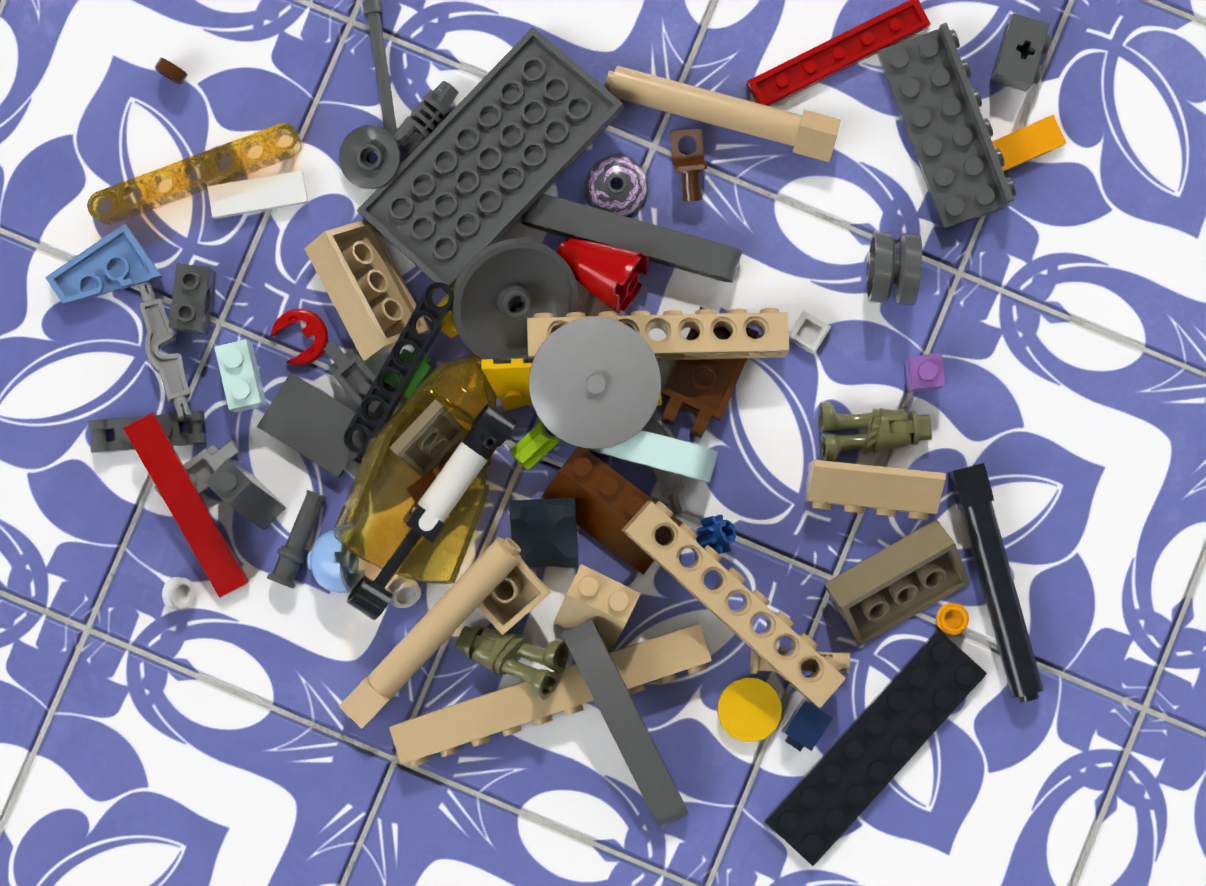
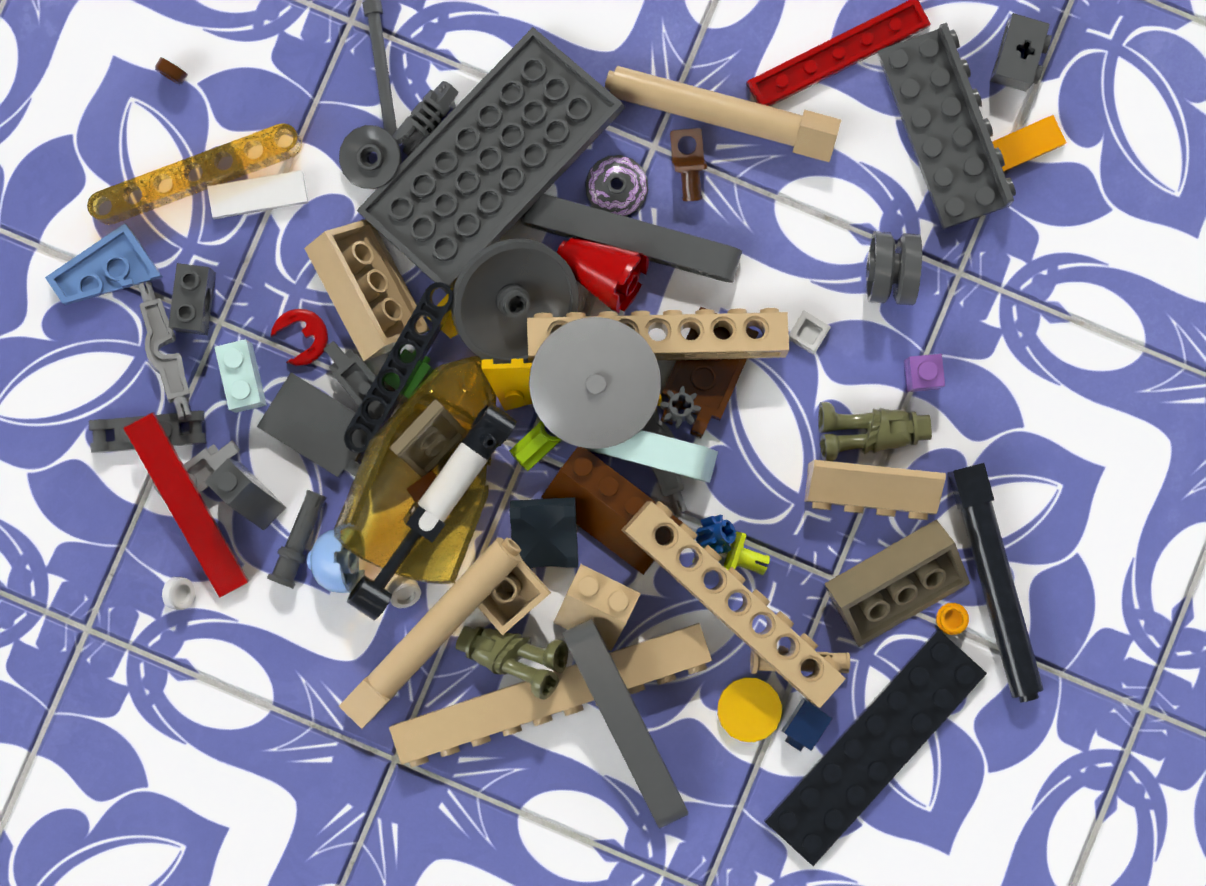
(687, 403): none -> dark grey gear
(744, 557): none -> neon yellow bracket

